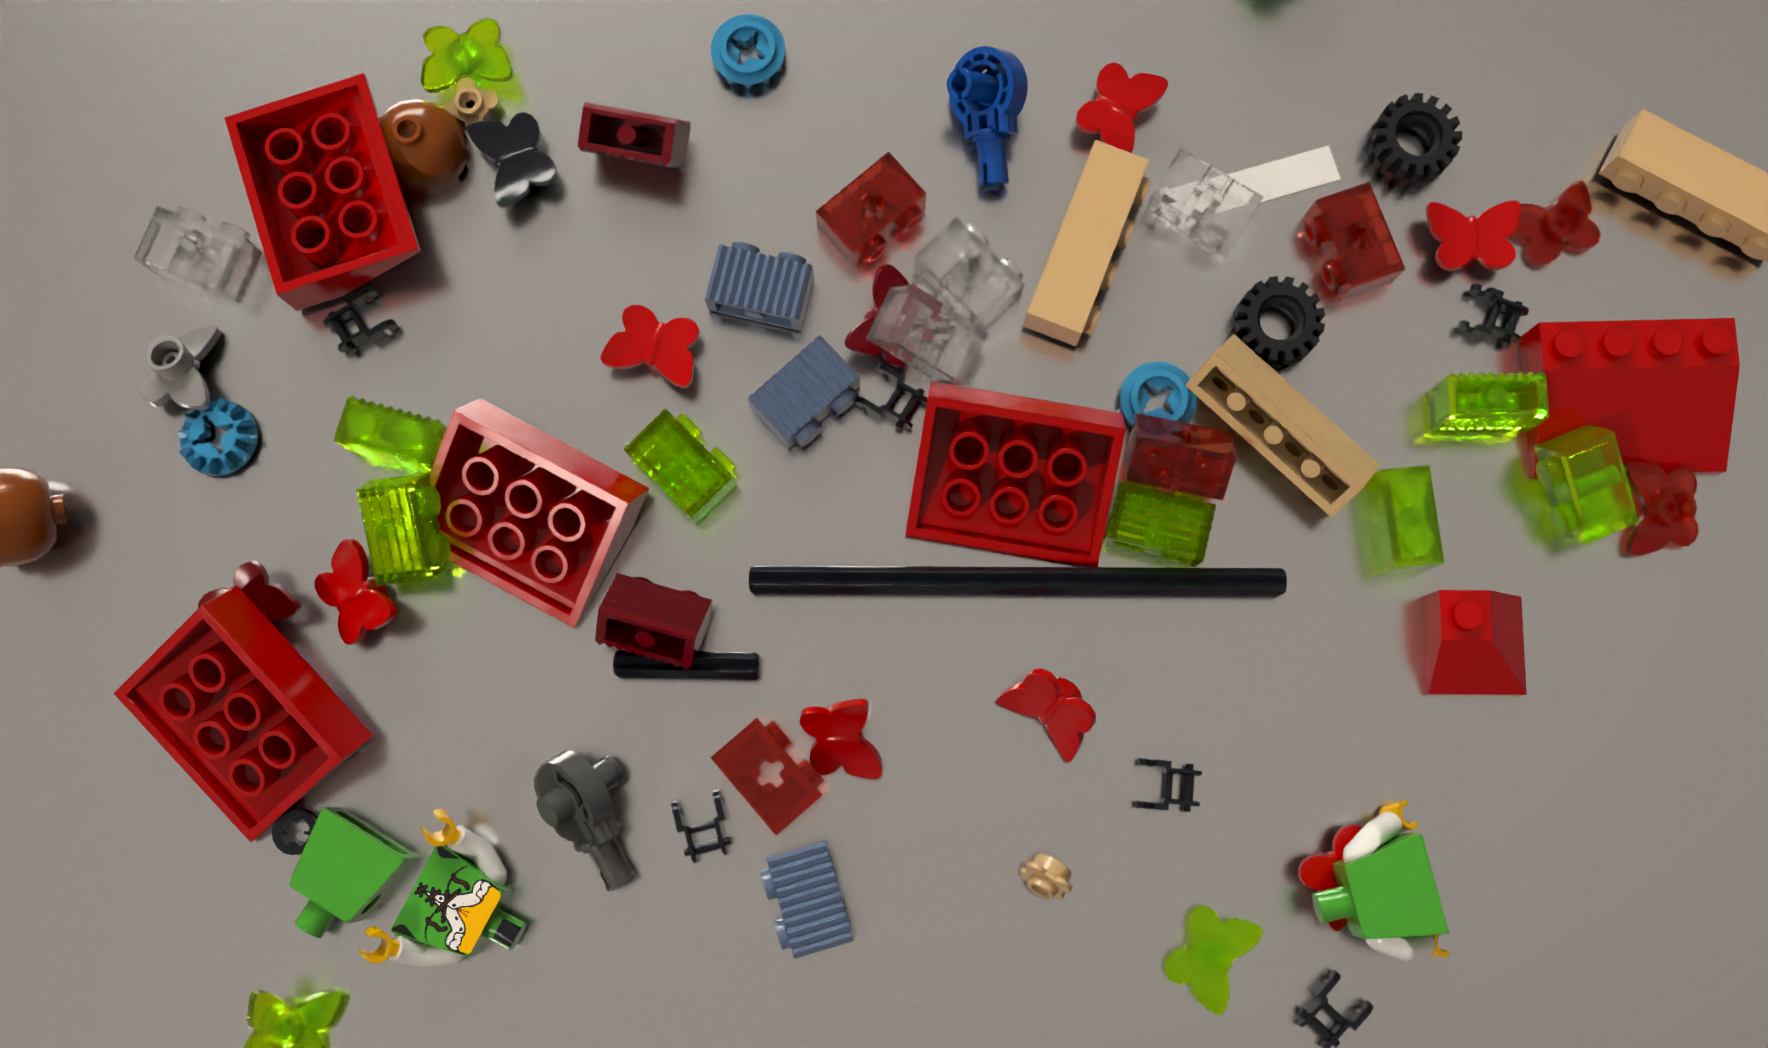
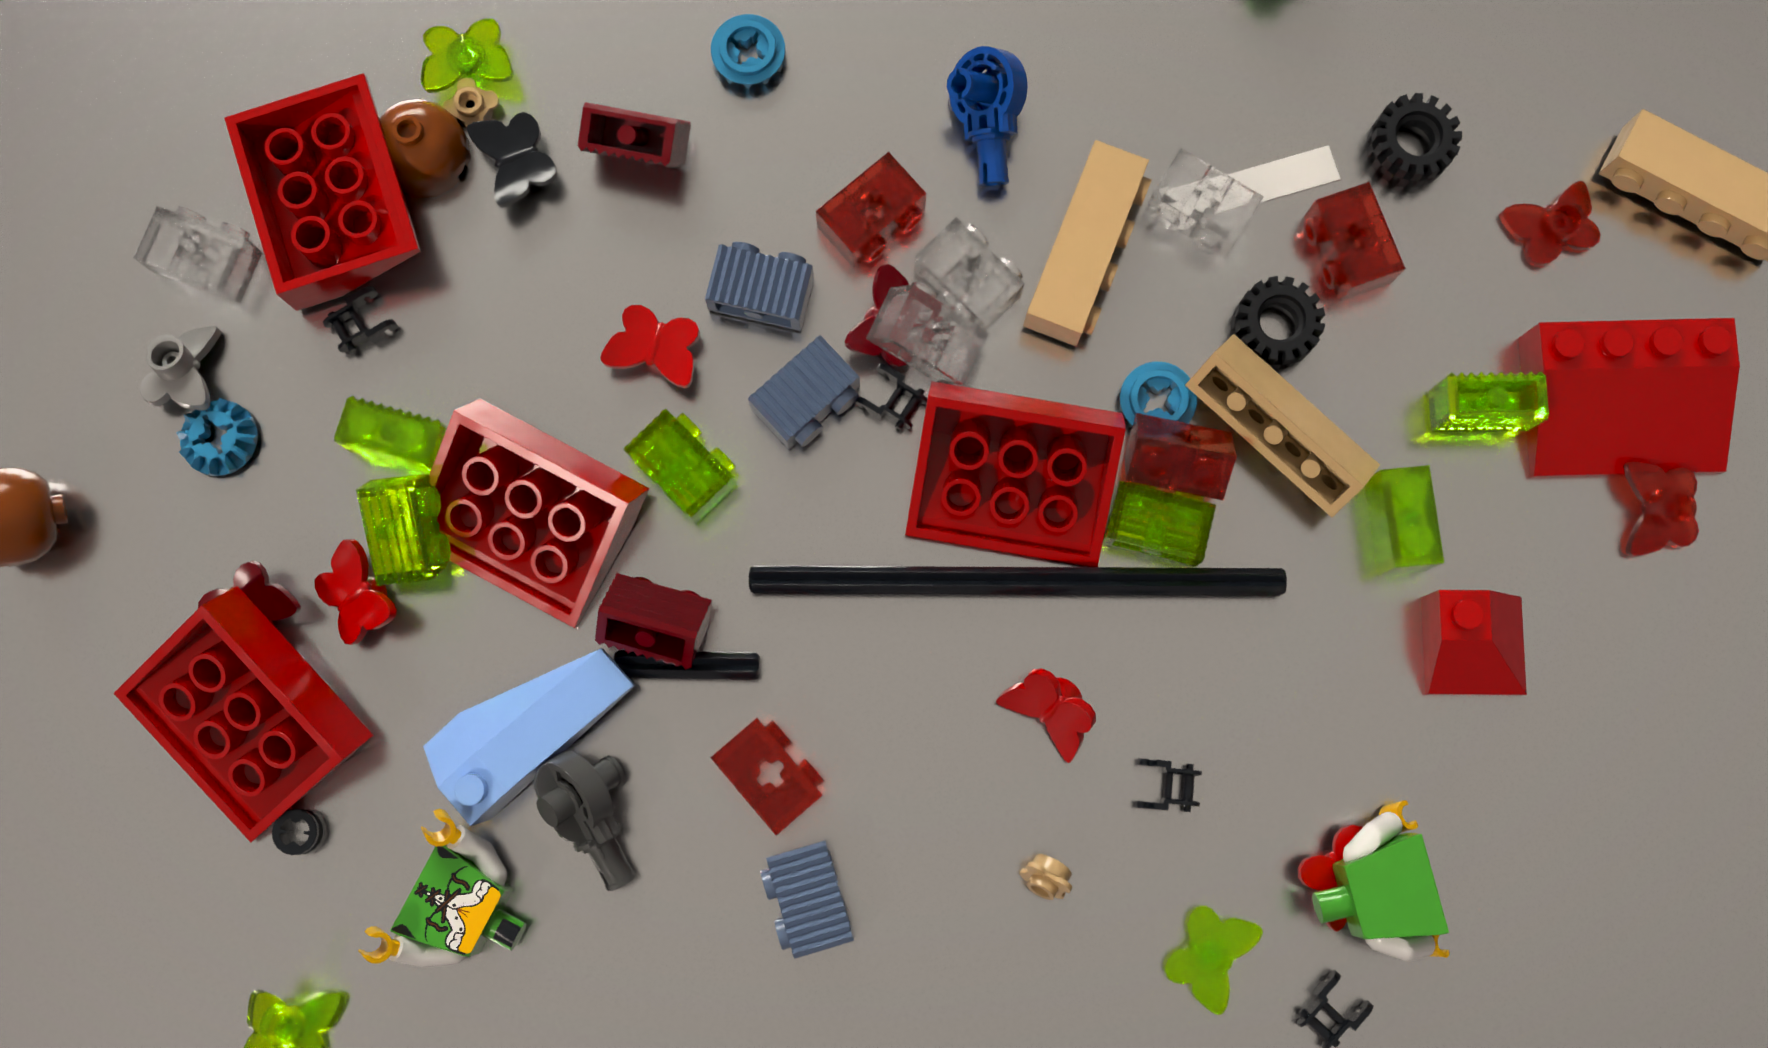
(345, 870): bright green torso -> none
(500, 744): none -> light blue wedge
(711, 845): black piece -> none
(841, 740): red animal -> none
(1118, 105): red animal -> none
(1473, 238): red animal -> none
(1498, 304): black piece -> none
(1586, 484): clear neon green brick -> none

